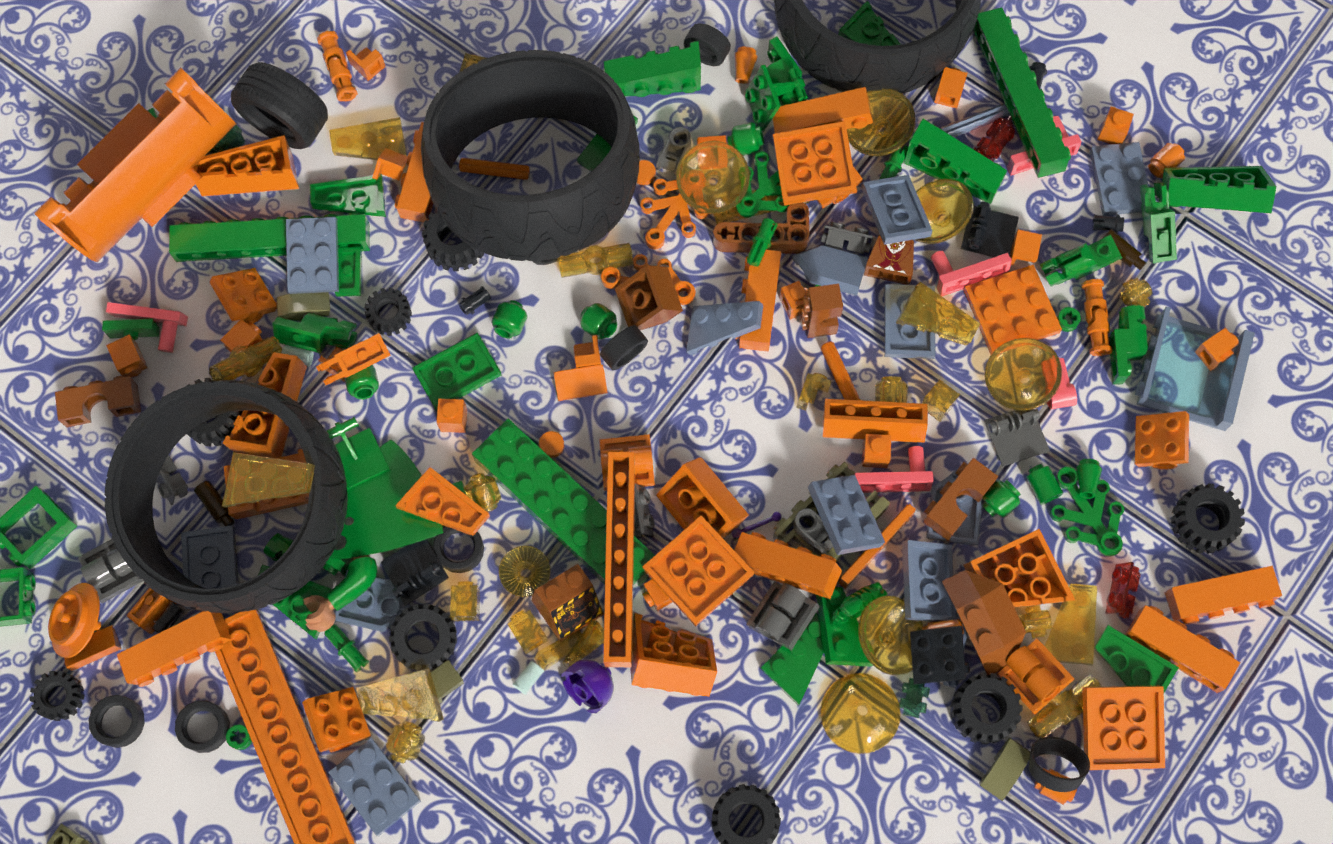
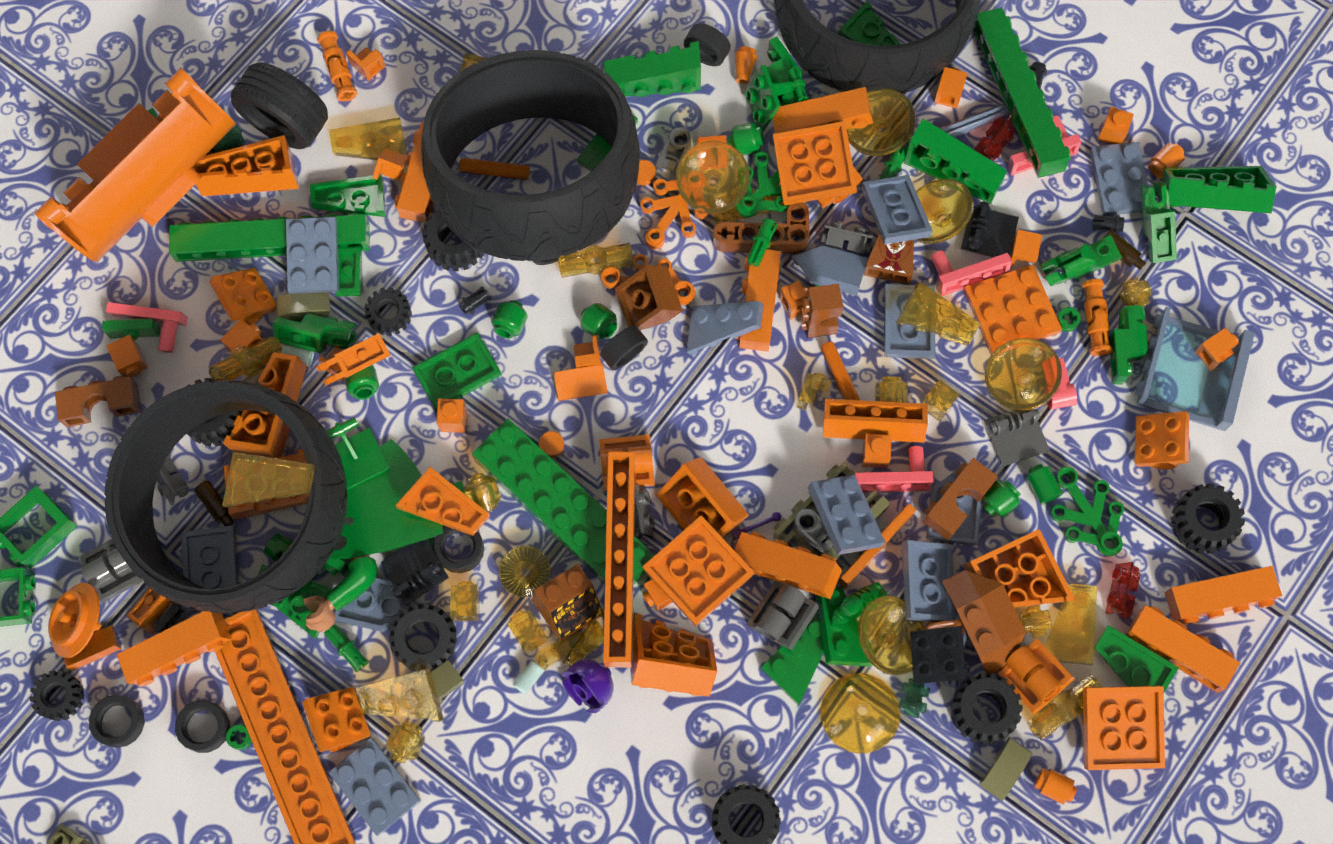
(1064, 749): black tyre -> none
(1088, 477): green cone -> none

